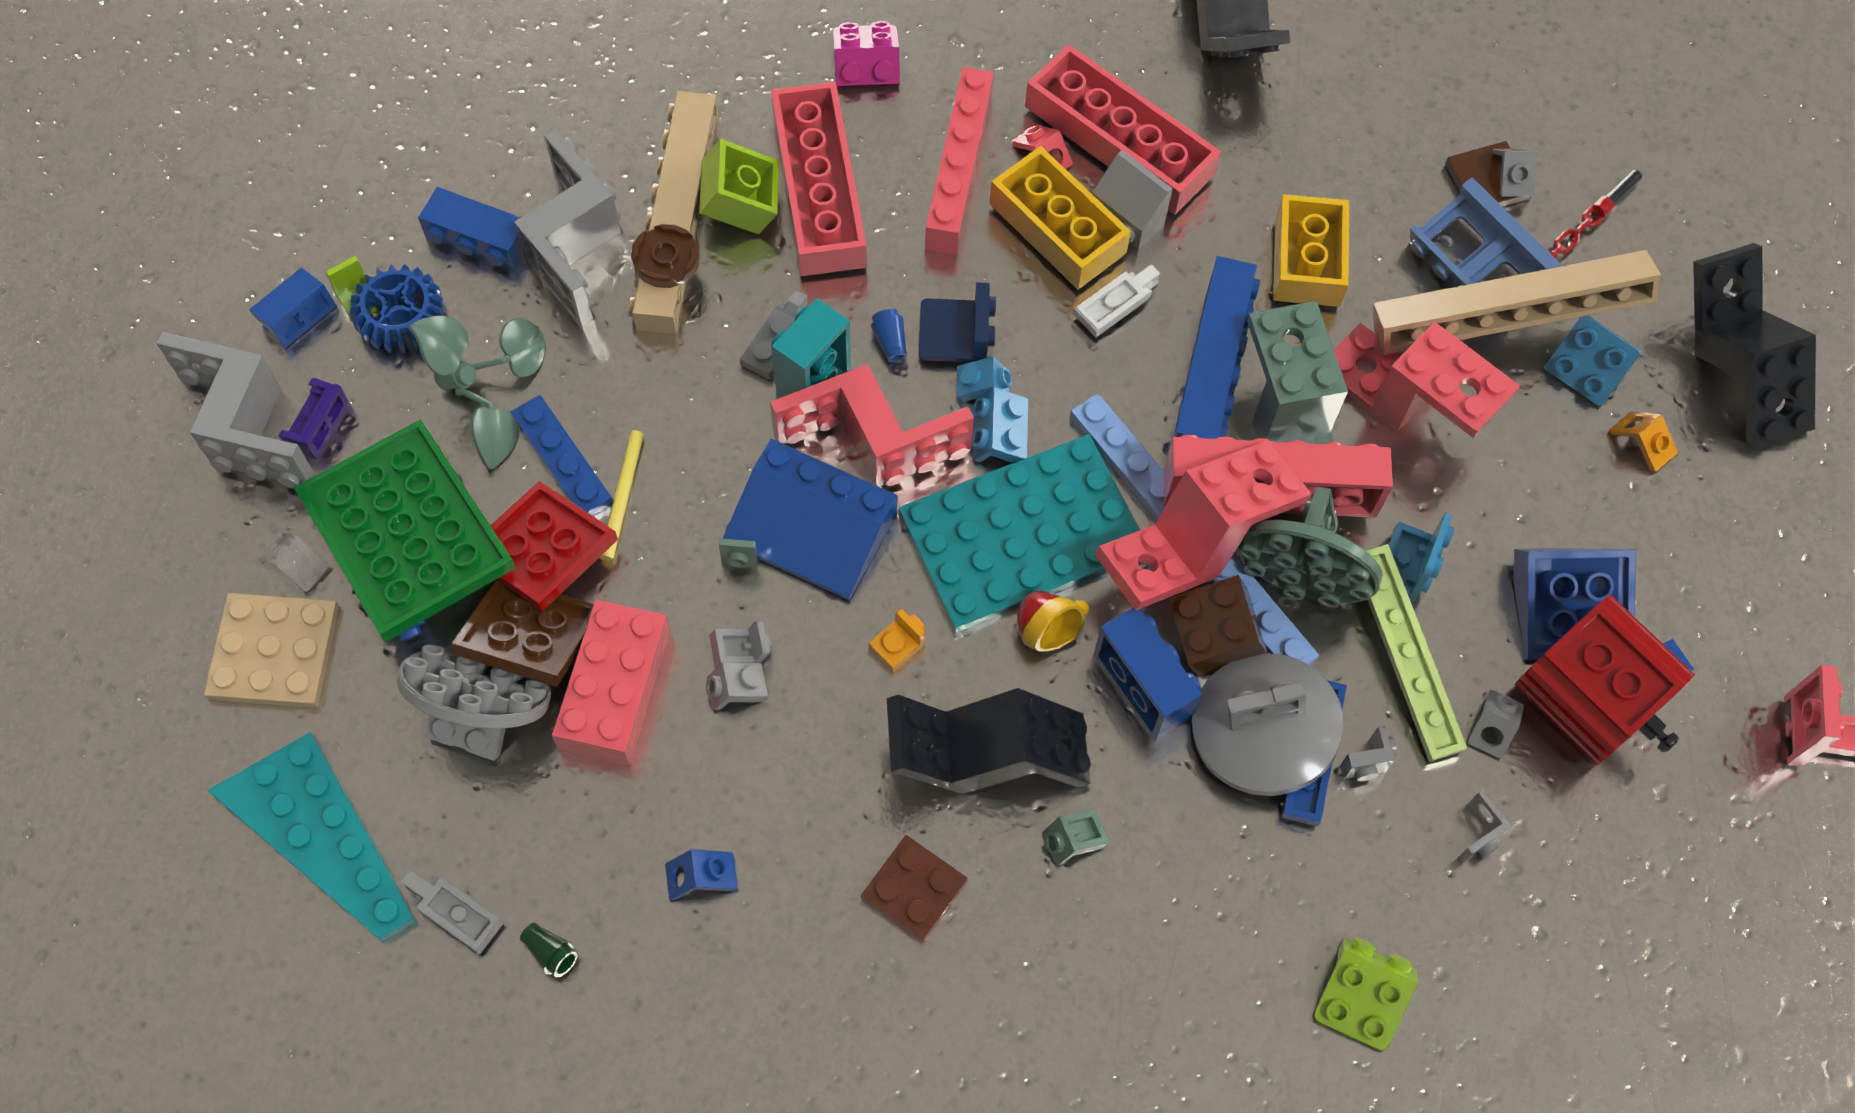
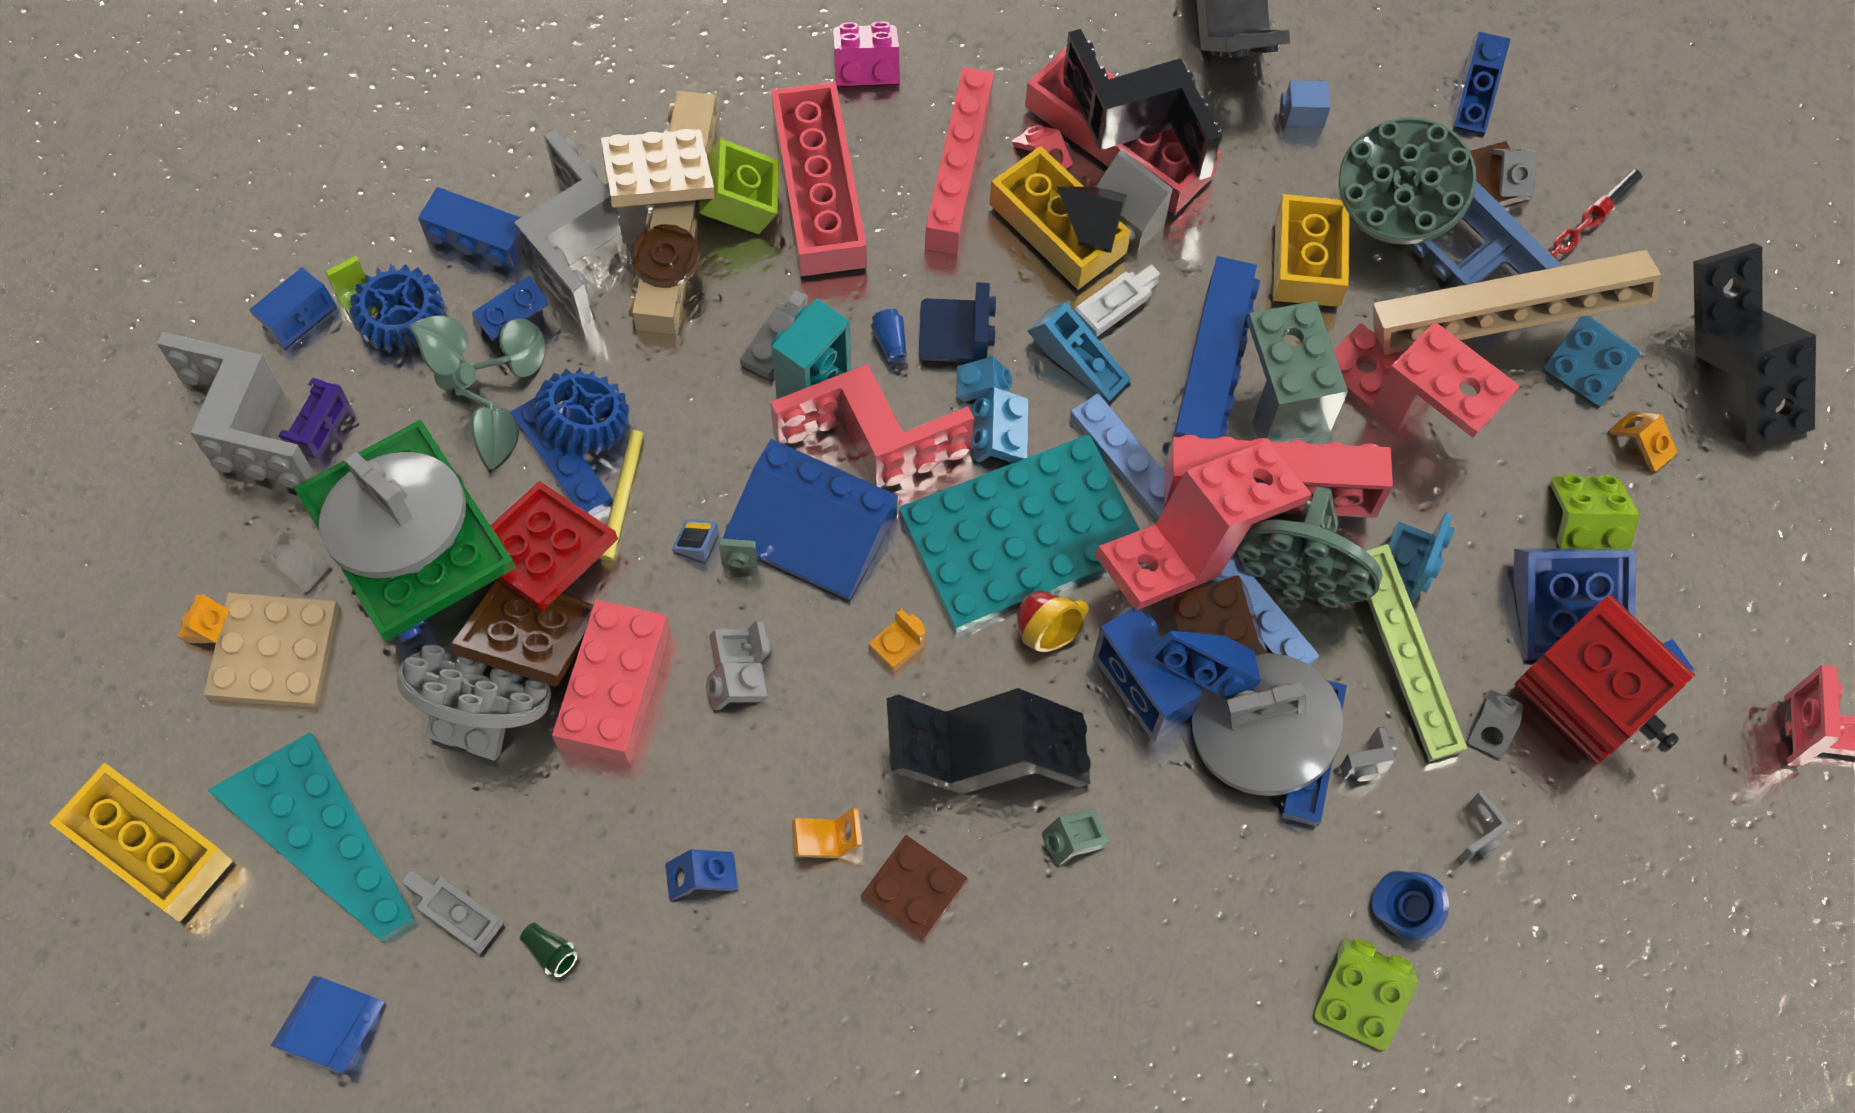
(141, 842): none -> yellow brick
(203, 621): none -> light orange bracket
(328, 1025): none -> blue slope
(392, 514): none -> light grey bracket
(518, 301): none -> blue bracket
(577, 418): none -> blue gear
(657, 168): none -> plate
(696, 539): none -> slope
(826, 836): none -> light orange bracket
(1078, 351): none -> dark azure slope
(1093, 214): none -> black slope
(1142, 104): none -> black bracket
(1208, 661): none -> blue slope
(1306, 103): none -> medium blue brick
(1407, 180): none -> sand green bracket
(1411, 904): none -> blue hat
(1481, 81): none -> blue slope
(1594, 512): none -> lime bracket

